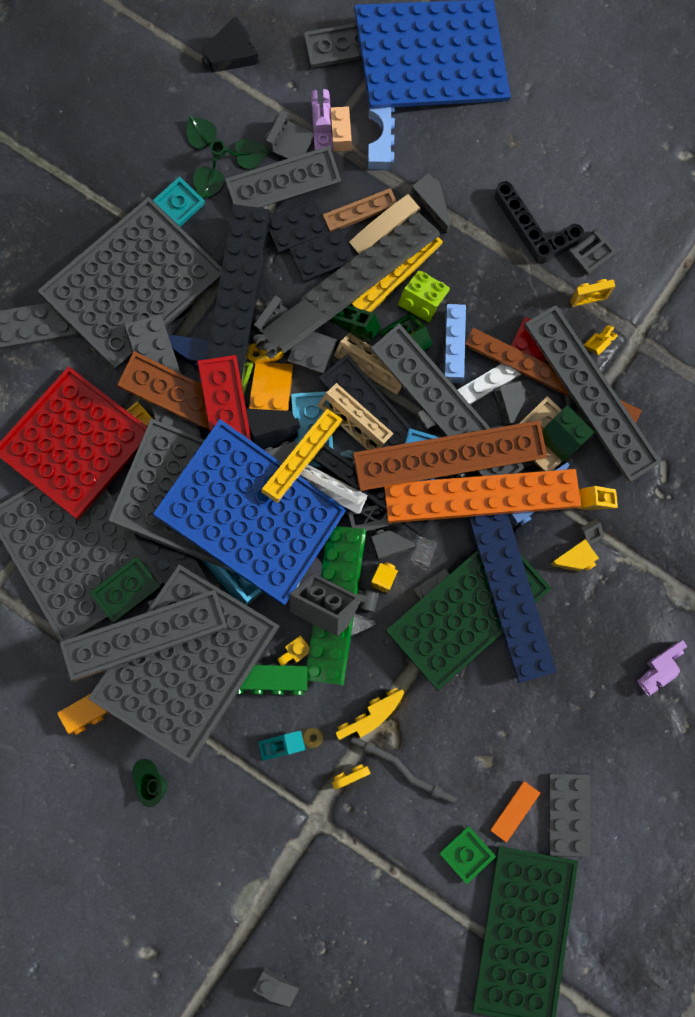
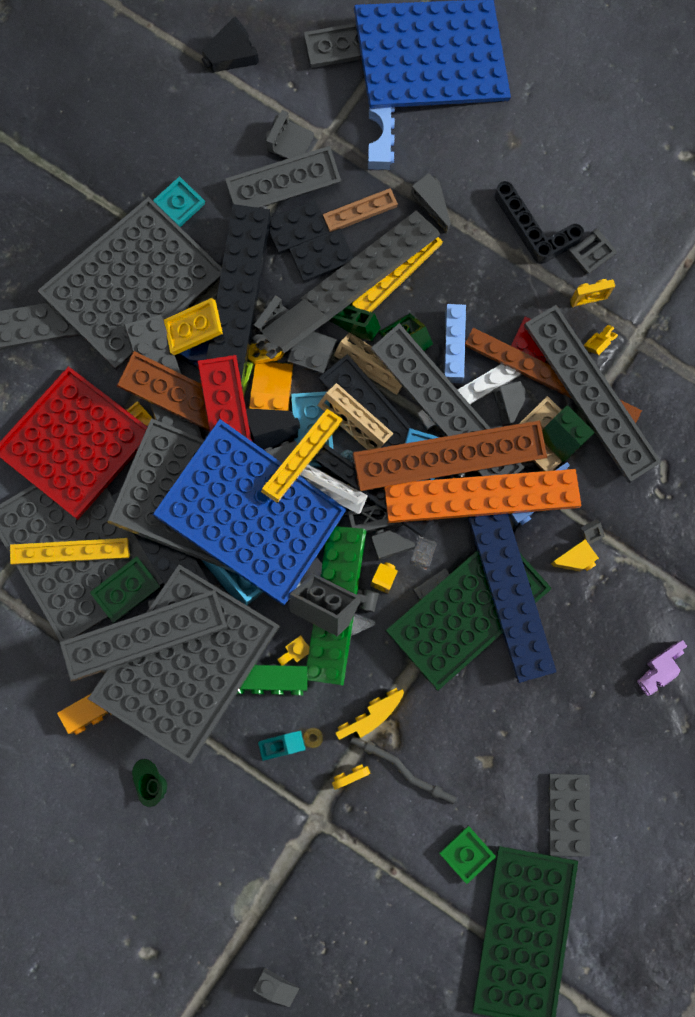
(69, 551): none -> yellow plate
(193, 326): none -> yellow plate
(207, 180): dark green plant -> none
(321, 121): lavender plate -> none
(341, 129): light nougat brick -> none
(385, 223): tan slope -> none
(423, 296): lime bracket -> none
(515, 811): orange tile -> none
(598, 498): yellow slope -> none

